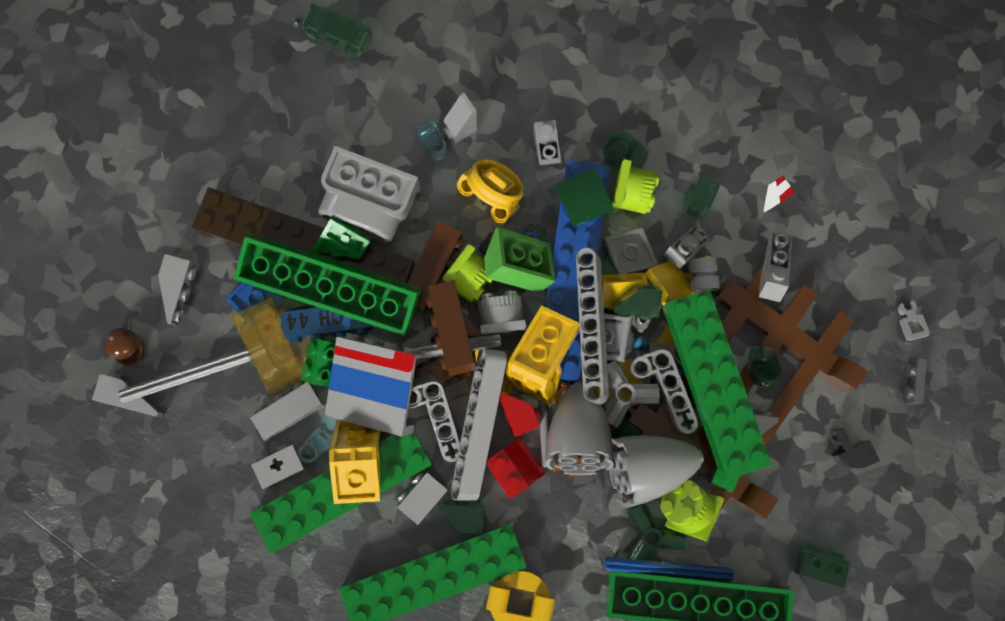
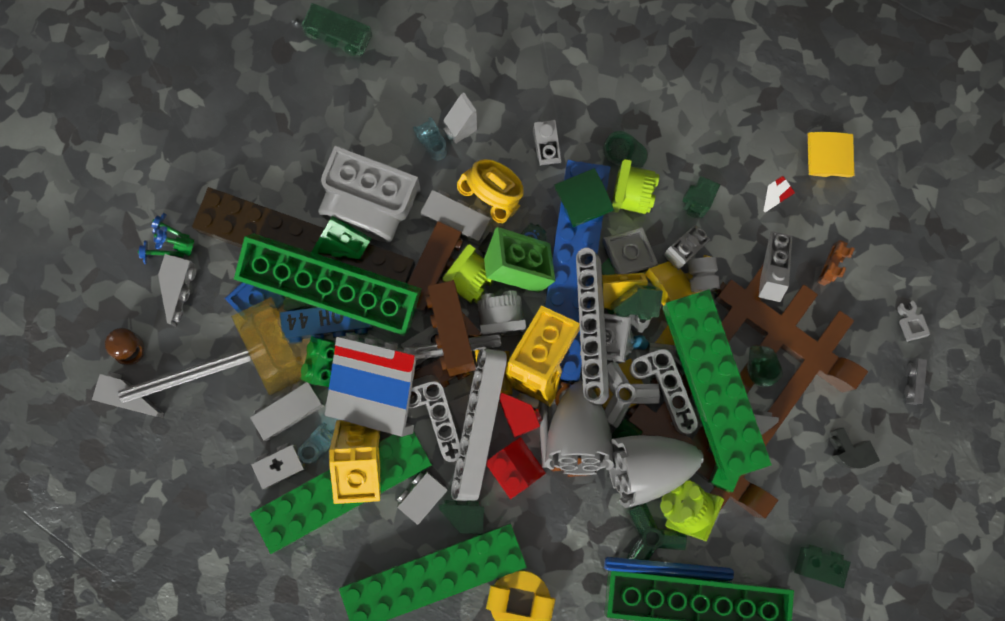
(182, 245): none -> plant
(456, 215): none -> light grey brick
(830, 154): none -> yellow slope
(831, 270): none -> dark orange plate

